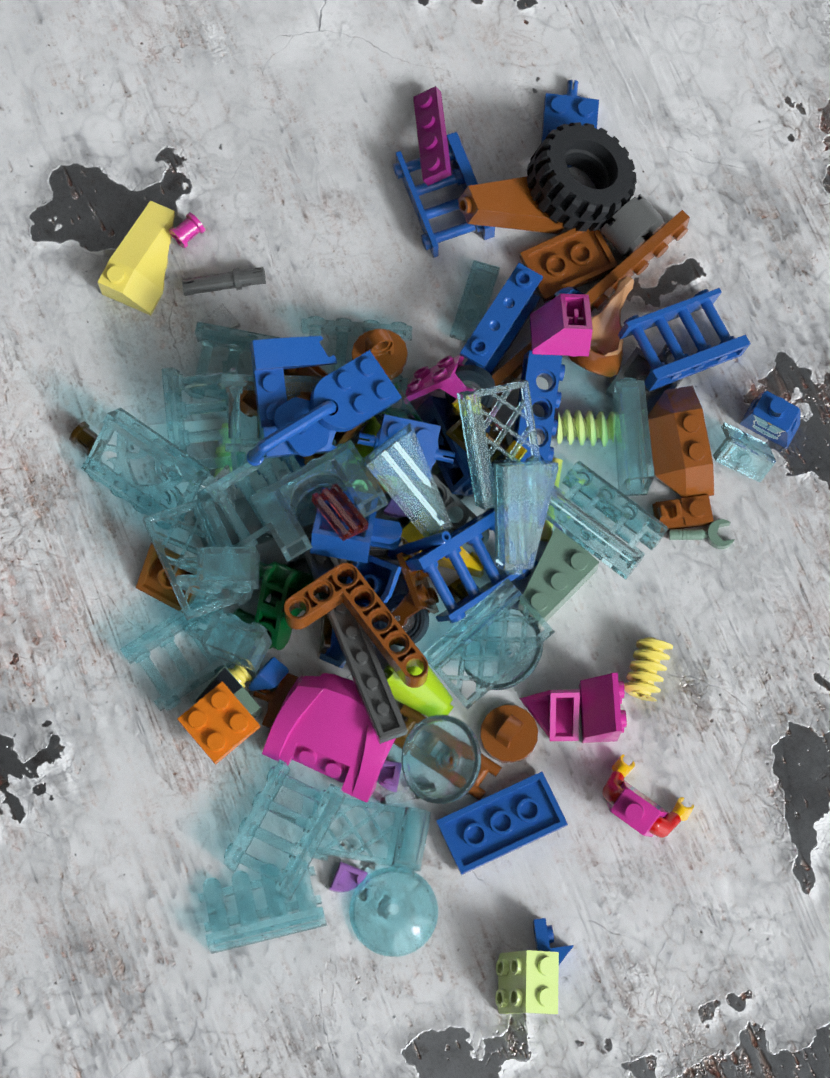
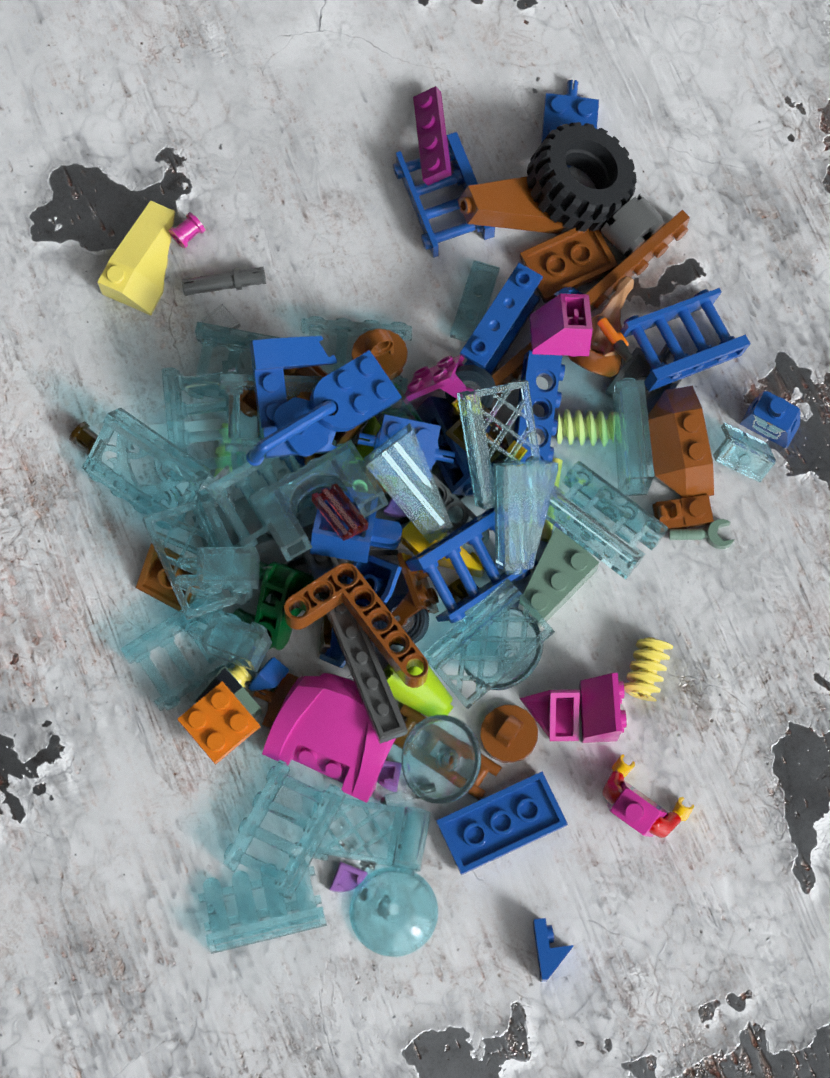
(421, 544): blue piece -> none
(527, 982): yellowish green bracket -> none
(616, 339): none -> piece

